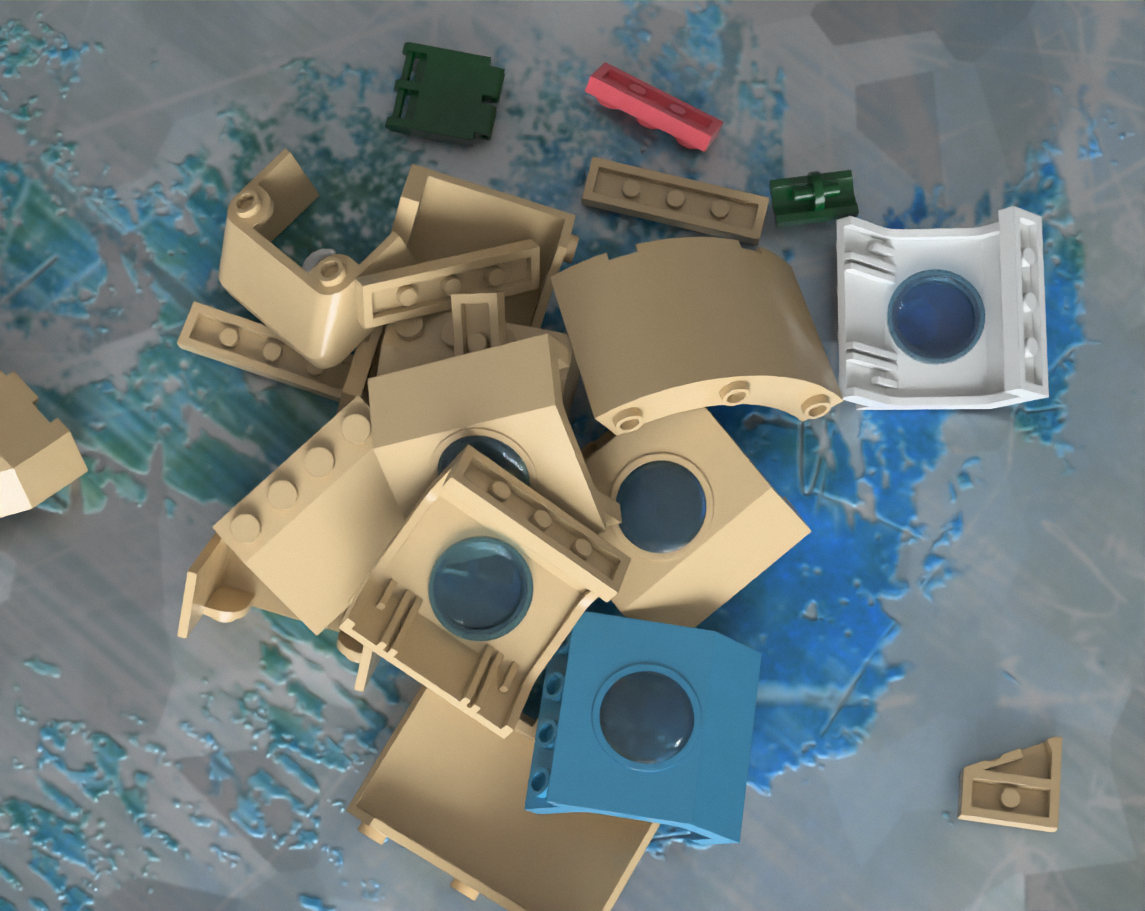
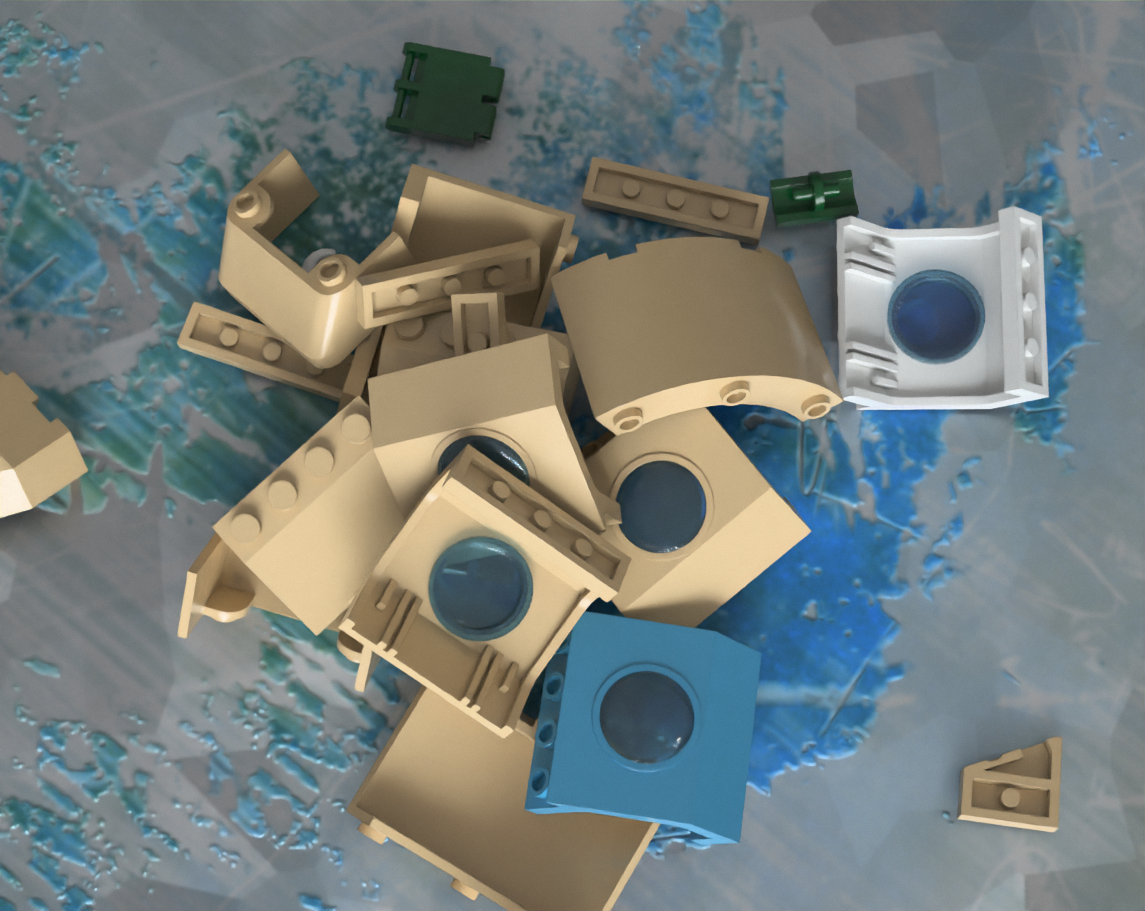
(653, 107): coral plate -> none

